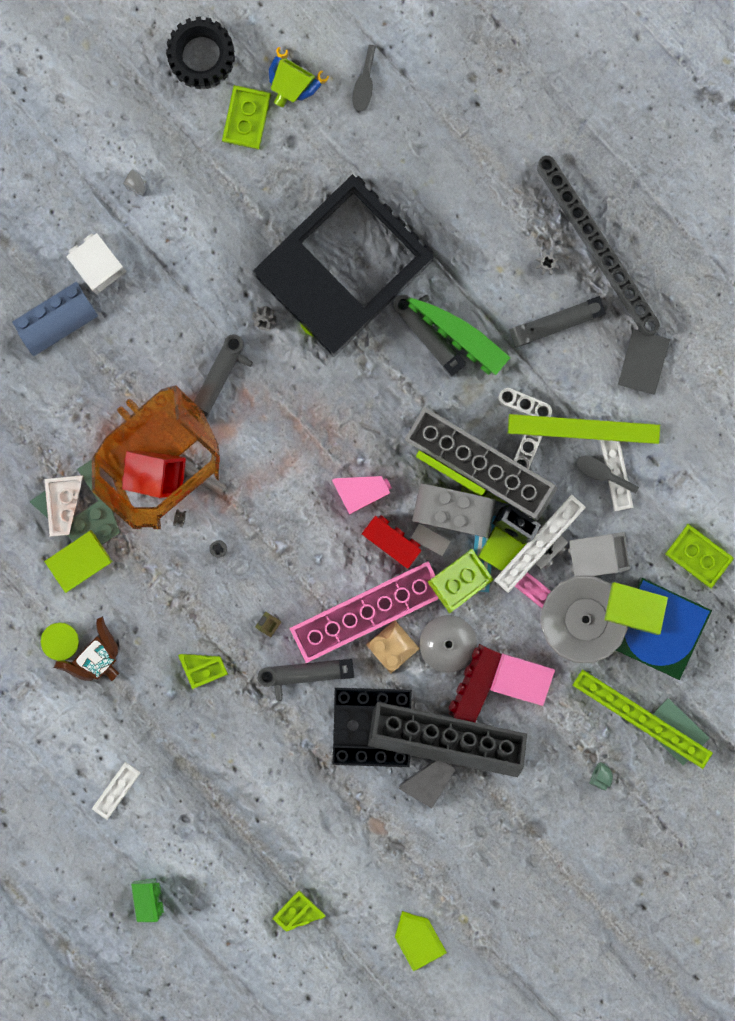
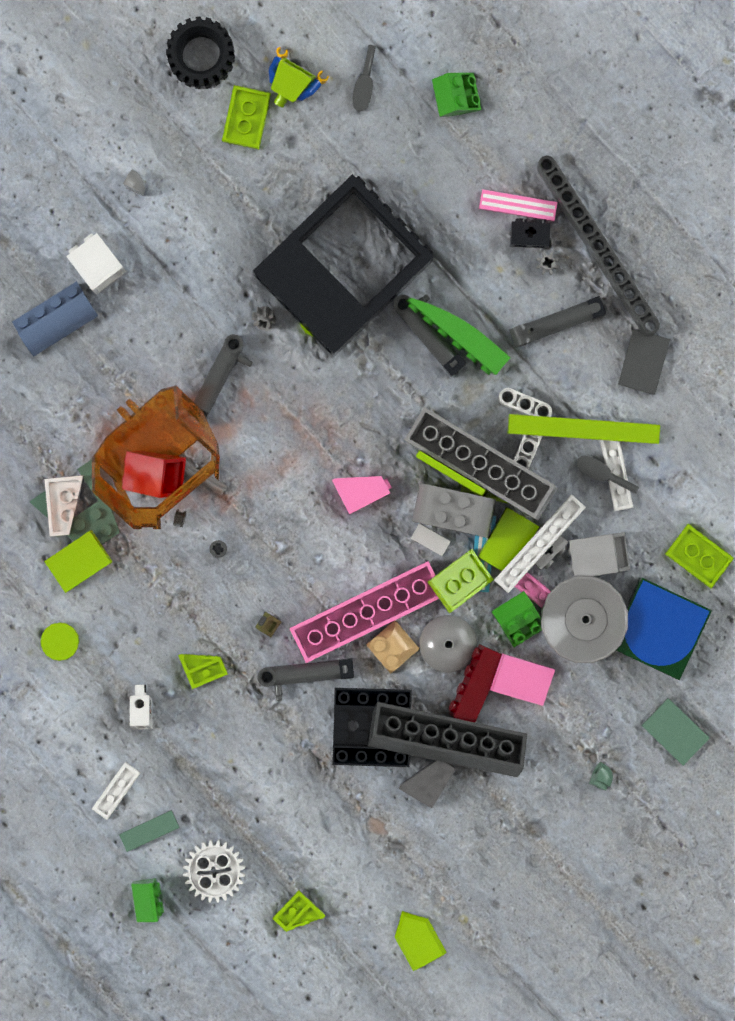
(95, 658): reddish brown torso -> none
(140, 717): none -> white torso
(149, 830): none -> sand green tile
(217, 888): none -> white gear
(392, 541): red brick -> none
(456, 94): none -> bright green slope
(516, 524): black brick -> none
(518, 205): none -> bright pink tile
(518, 619): none -> bright green slope
(538, 240): none -> black brick
(636, 608): lime tile -> none
(642, 719): lime tile -> none

